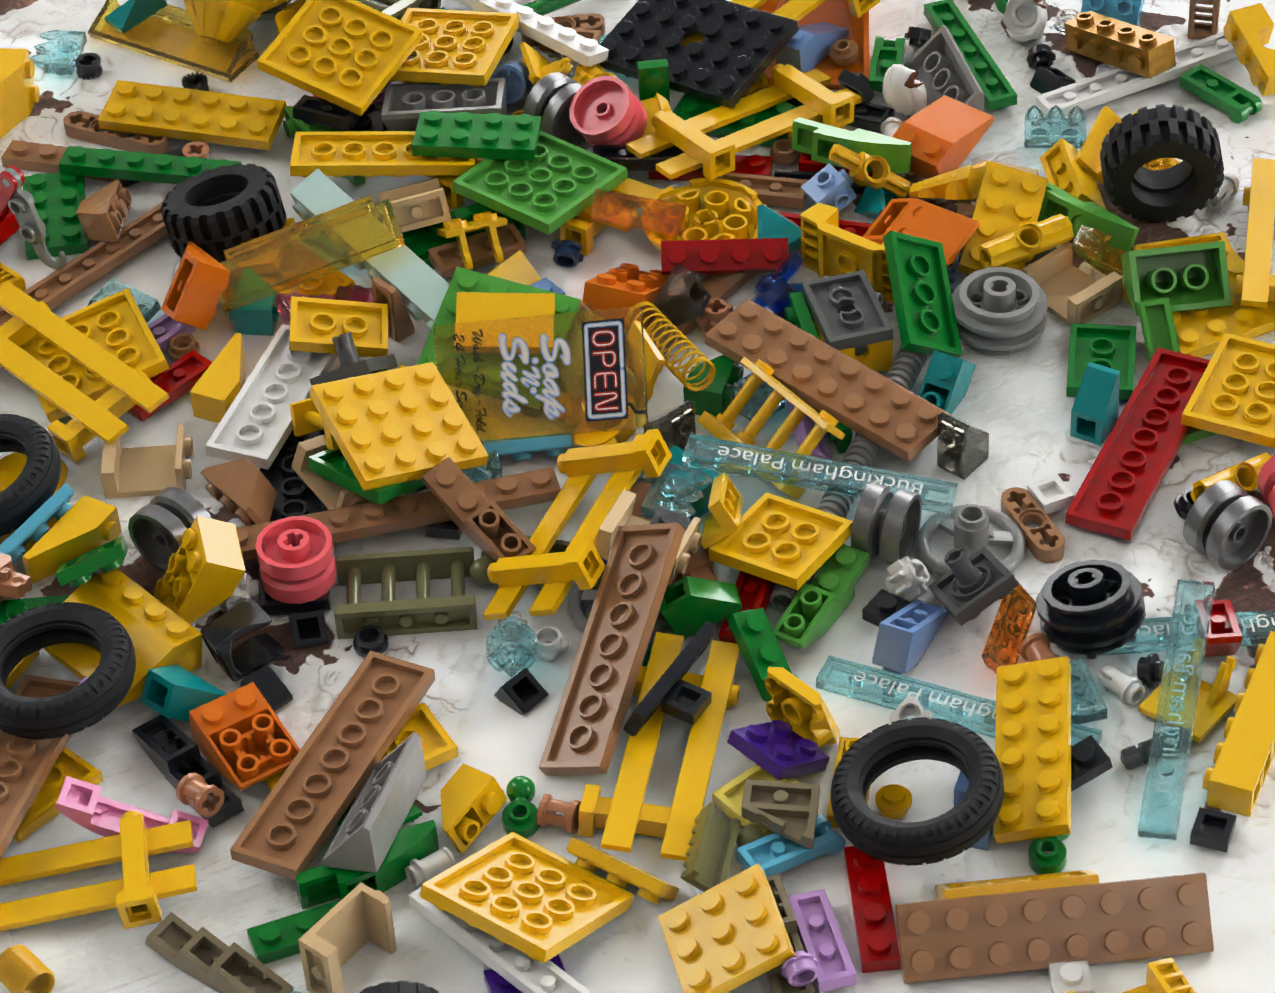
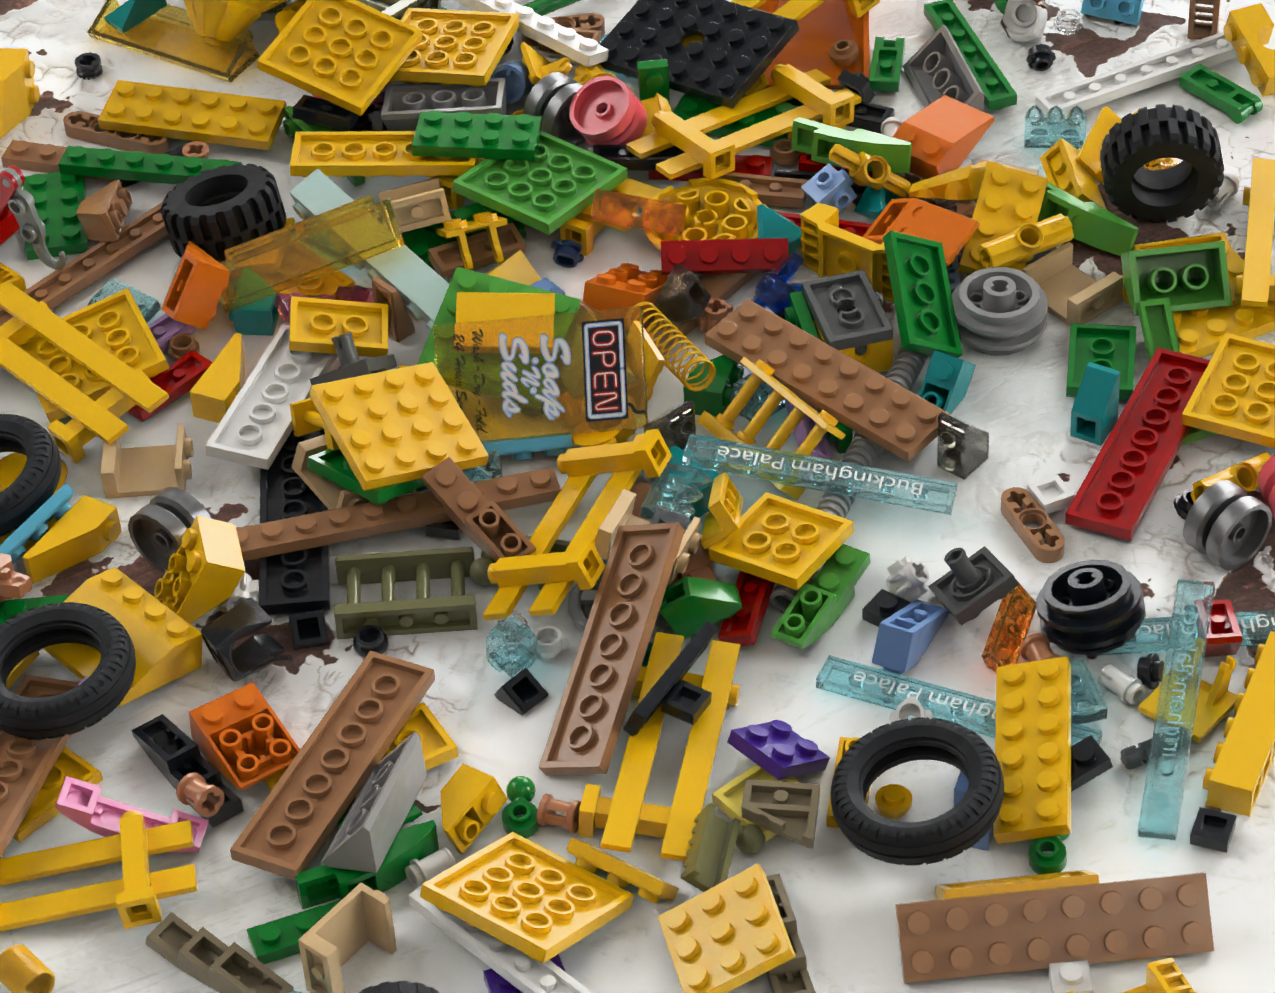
(59, 51): clear light blue plate -> none
(80, 569): green plate -> none
(176, 691): teal slope -> none
(195, 81): black bush -> none
(241, 490): medium nougat slope -> none
(270, 687): black slope -> none
(296, 559): coral wheel -> none
(757, 646): green plate -> none
(779, 854): medium azure plate -> none
(799, 707): yellow slope -> none
(800, 969): lavender plate -> none
(810, 45): medium blue slope -> none
(823, 939): lavender plate -> none
(872, 912): red plate -> none
(886, 522): flat silver wheel -> none
(903, 91): white hair -> none
(917, 36): black plate -> none
(971, 532): light grey piece -> none
(1049, 79): black slope -> none
(1095, 250): clear yellow slope -> none
(1120, 44): pearl gold brick -> none

